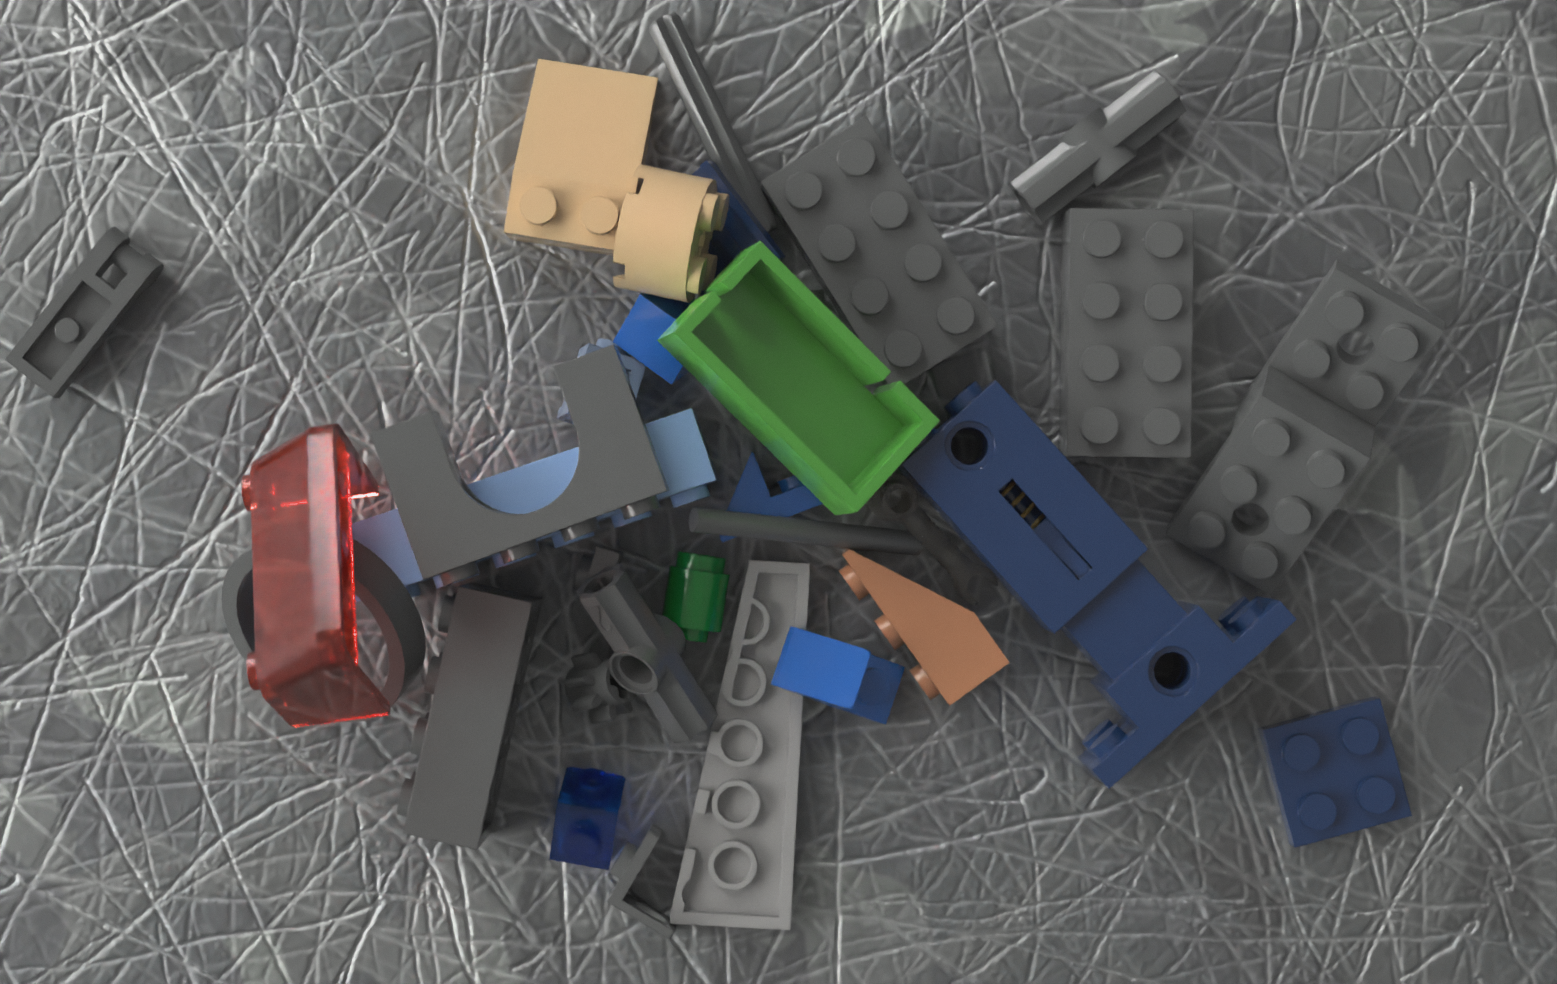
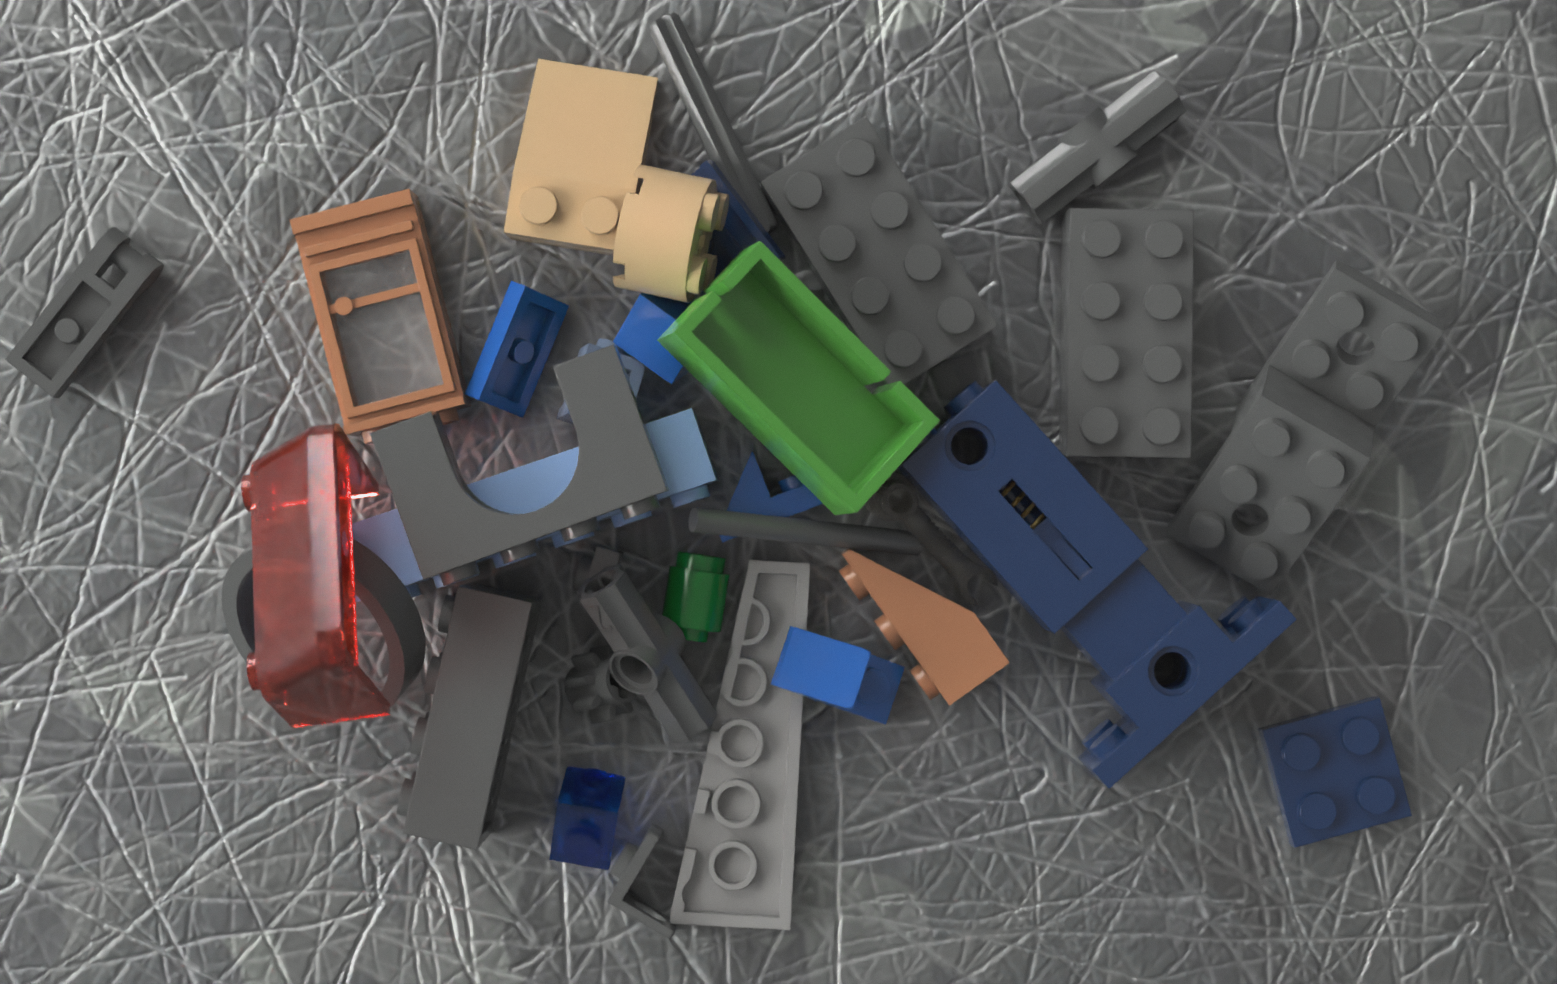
(381, 313): none -> nougat door
(516, 349): none -> blue plate

